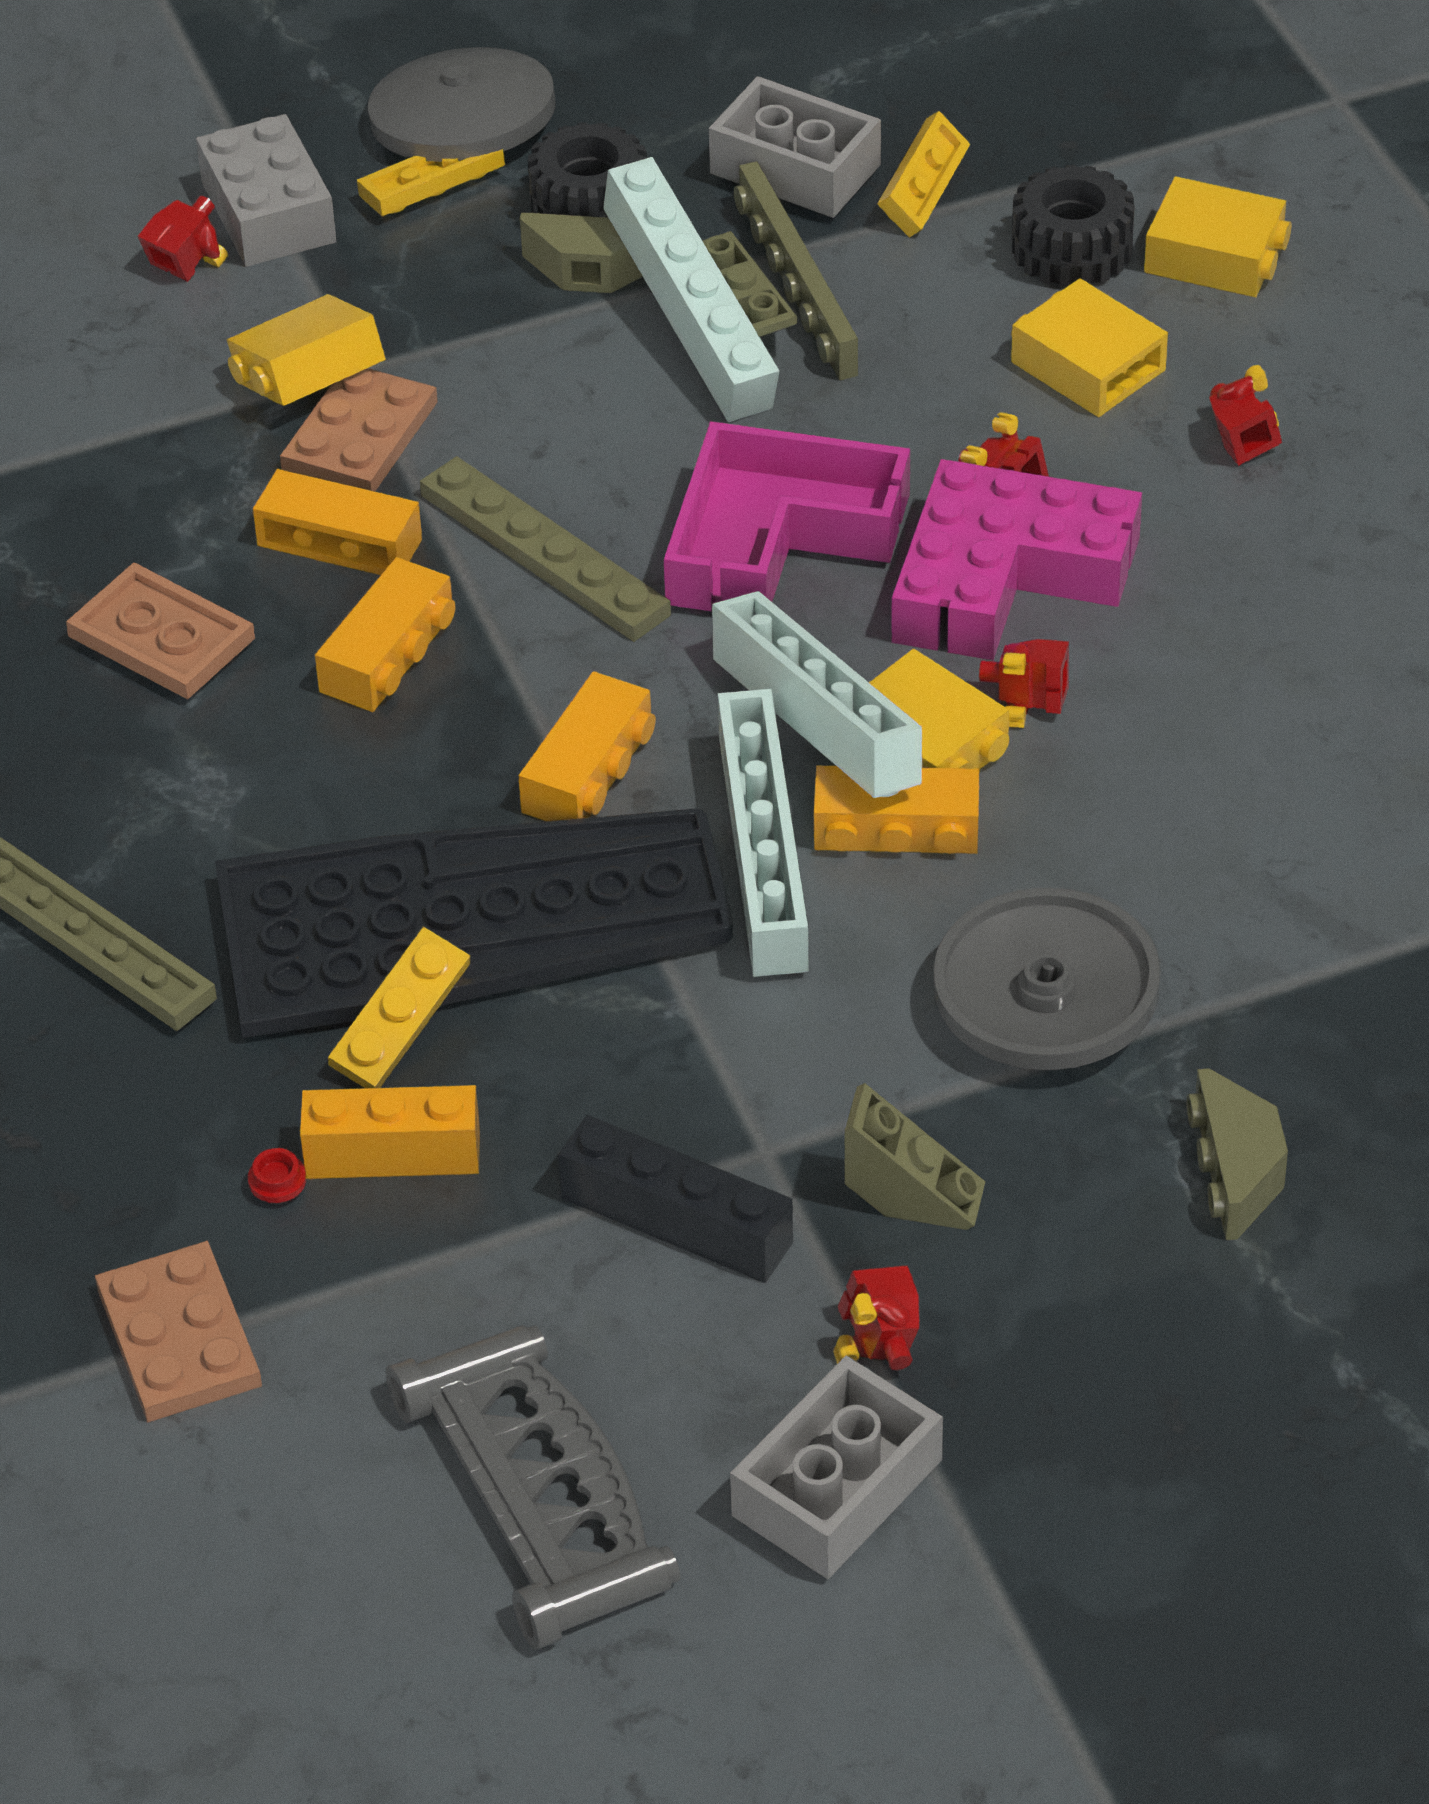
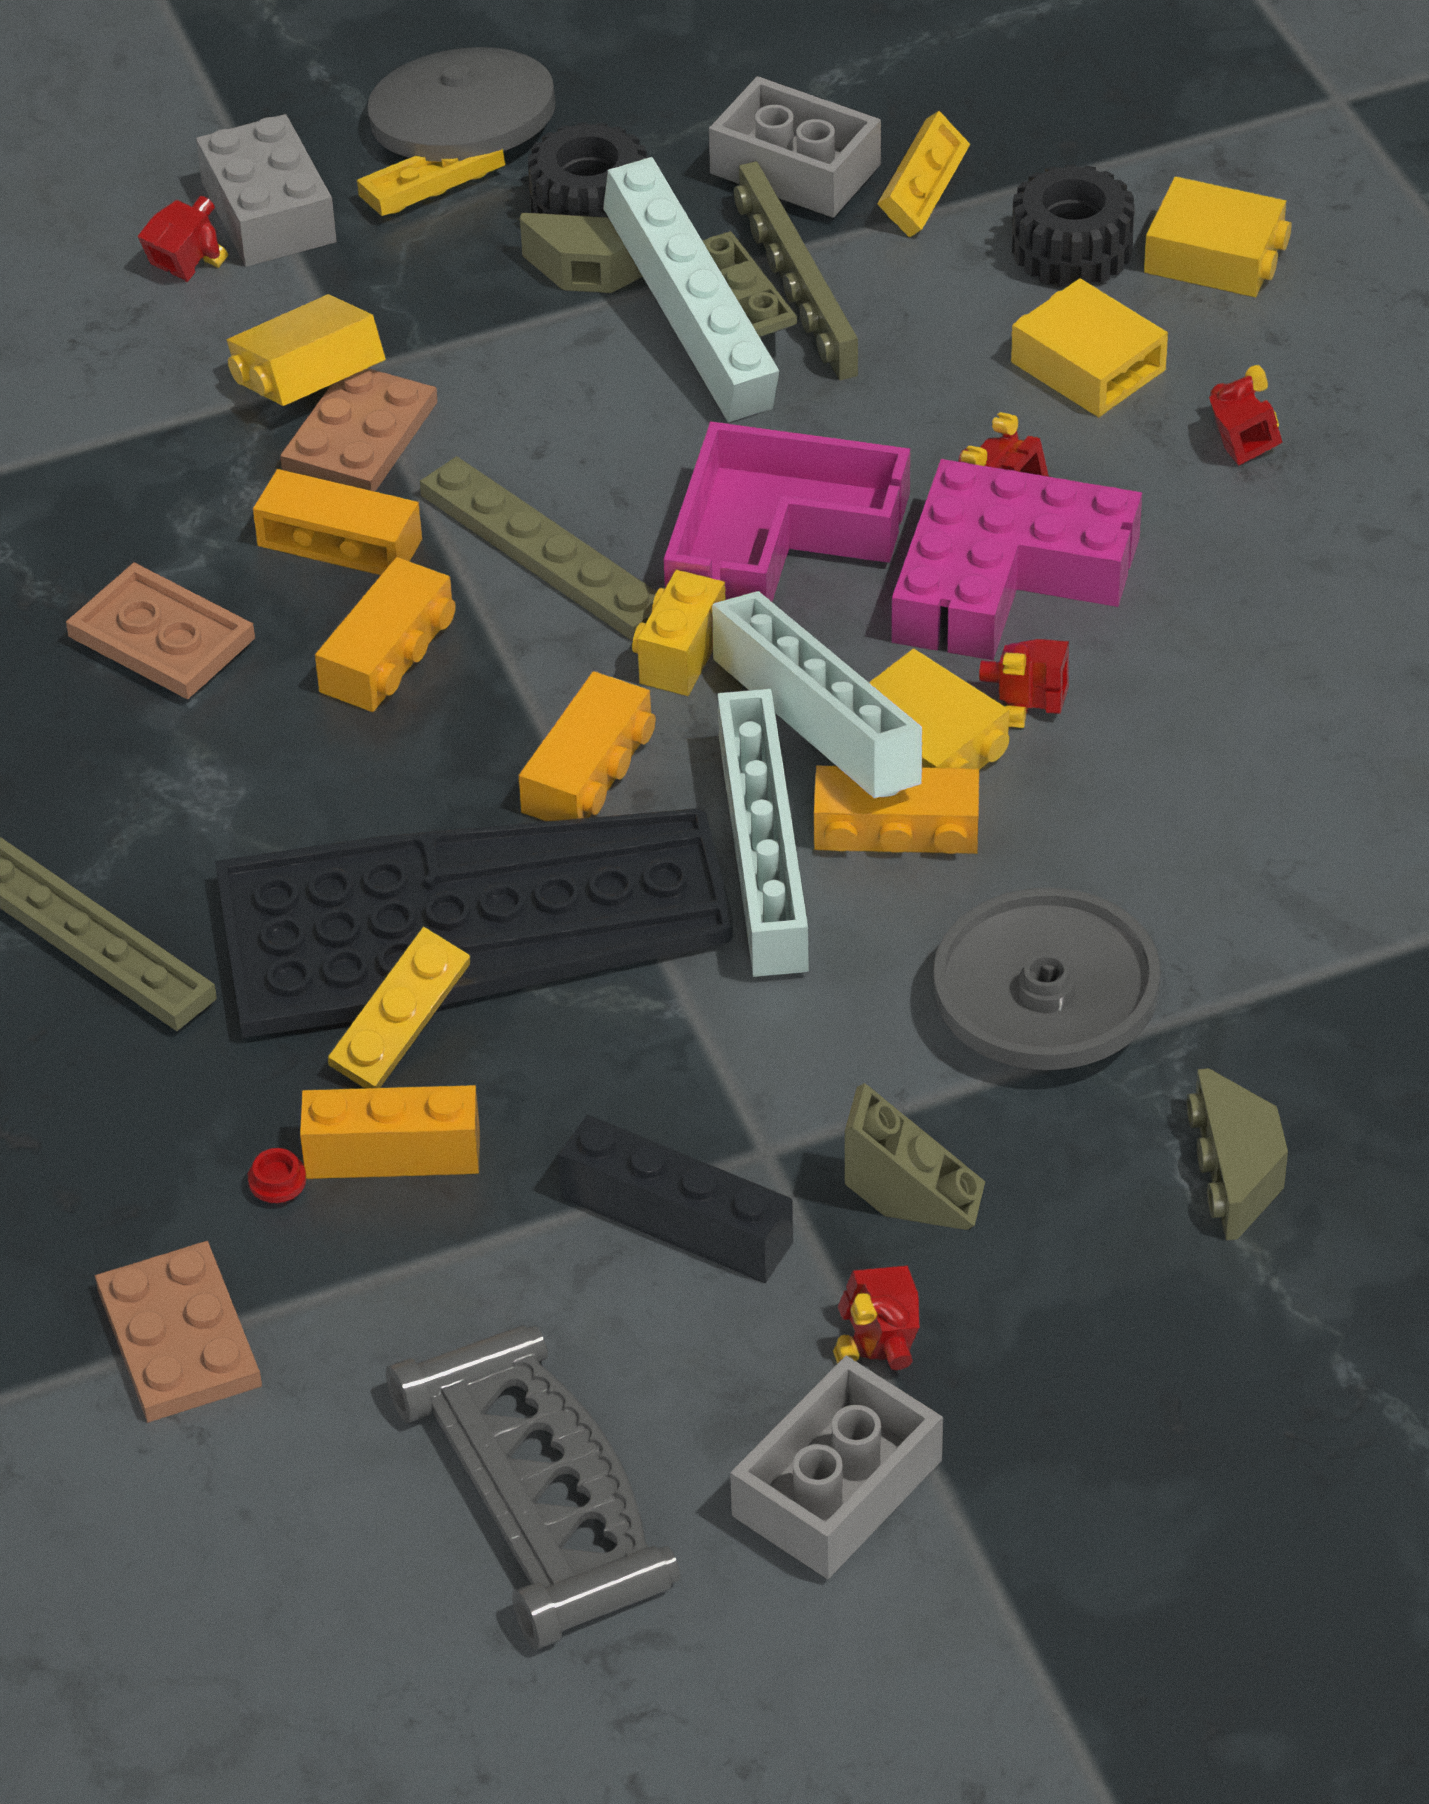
(678, 633): none -> yellow brick

